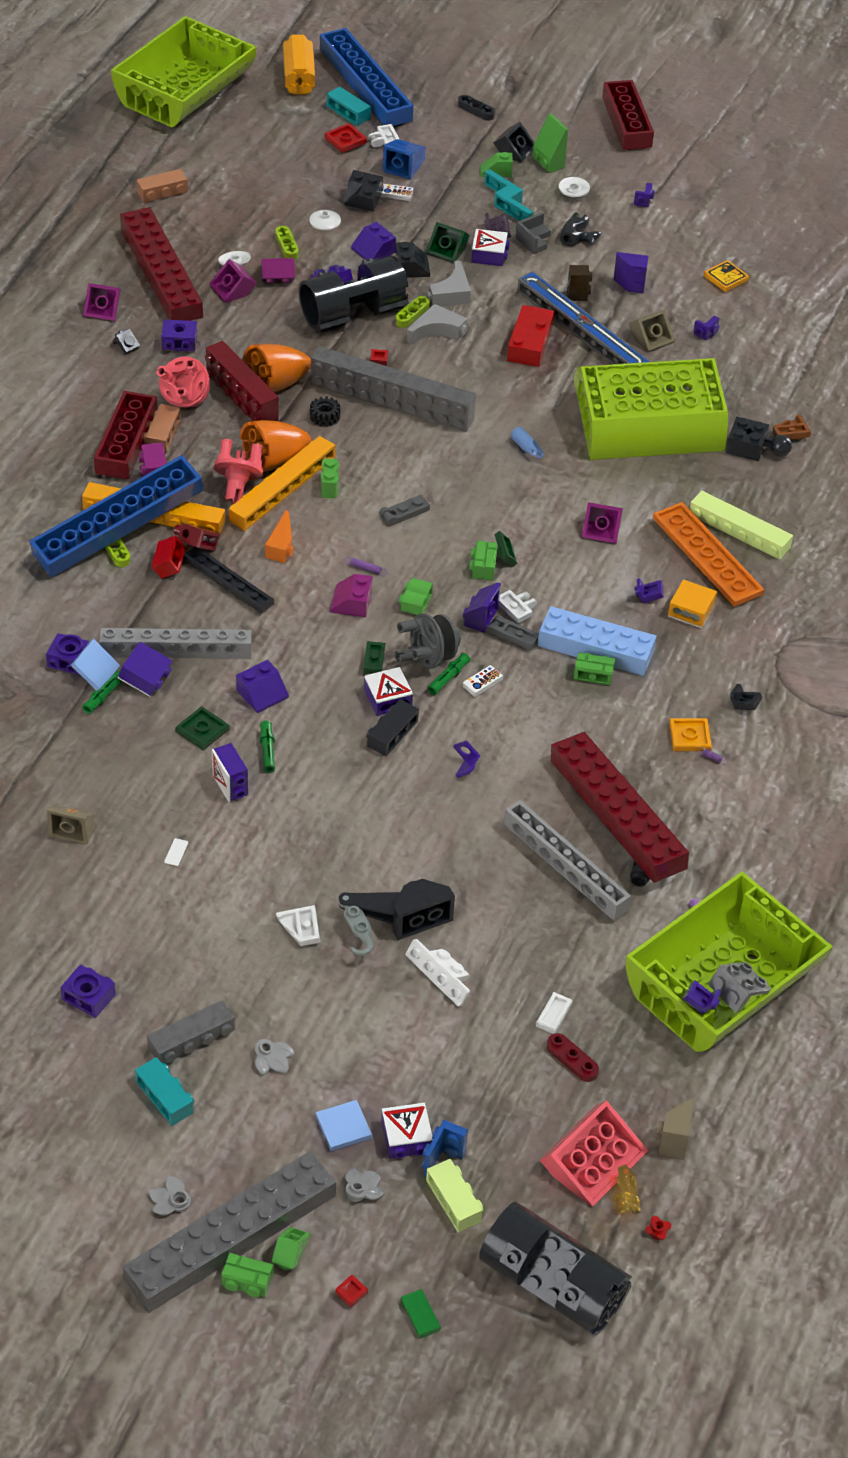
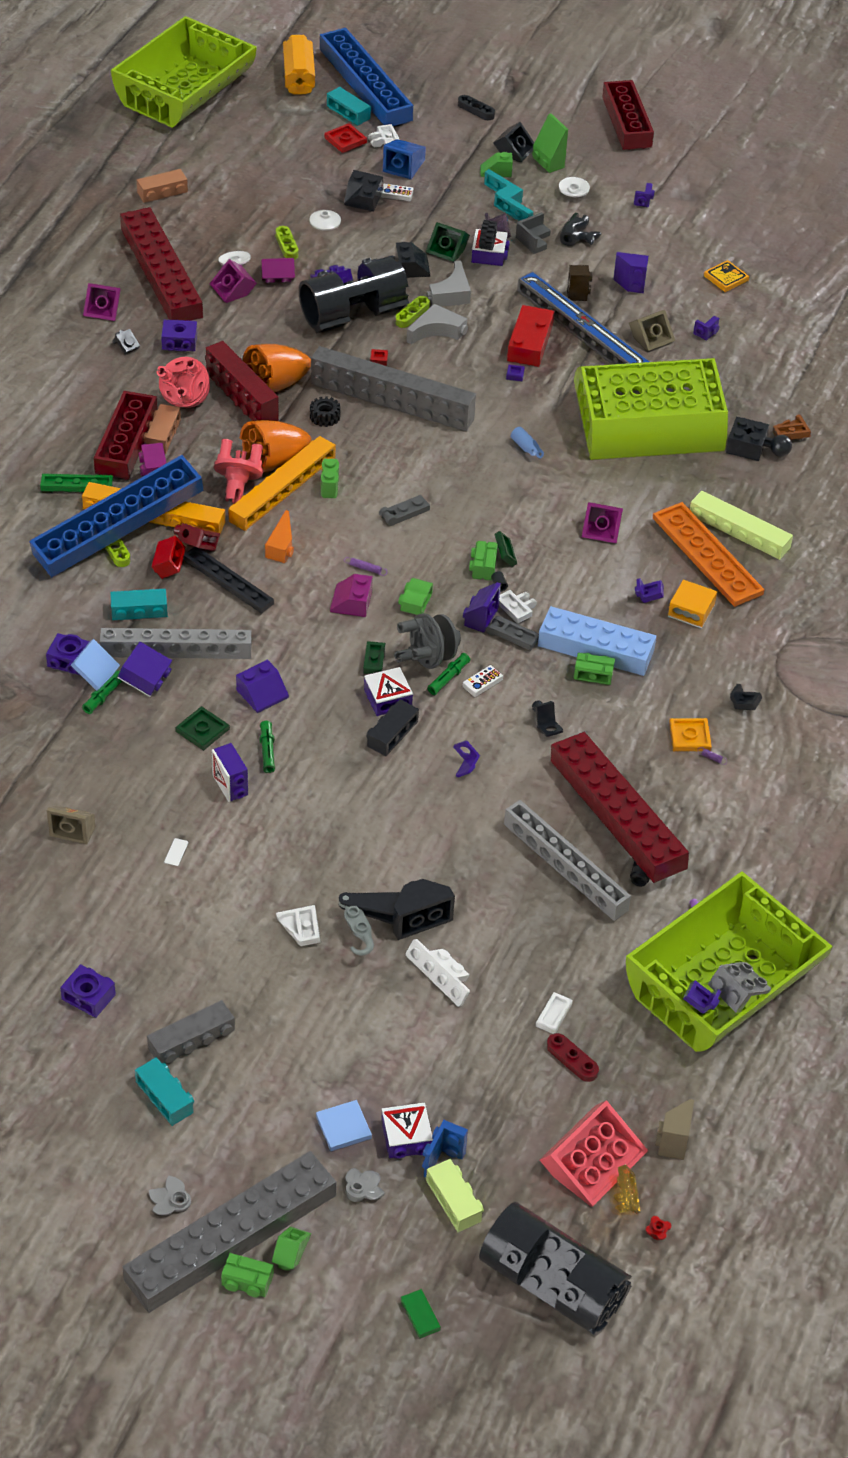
(72, 482): none -> green plate
(139, 604): none -> teal brick
(274, 1058): light grey plate -> none
(351, 1291): red plate -> none
(374, 242): dark purple slope -> none
(488, 235): none -> black tyre
(499, 577): none -> black hinge
(515, 373): none -> dark purple tile
(546, 718): none -> black bracket

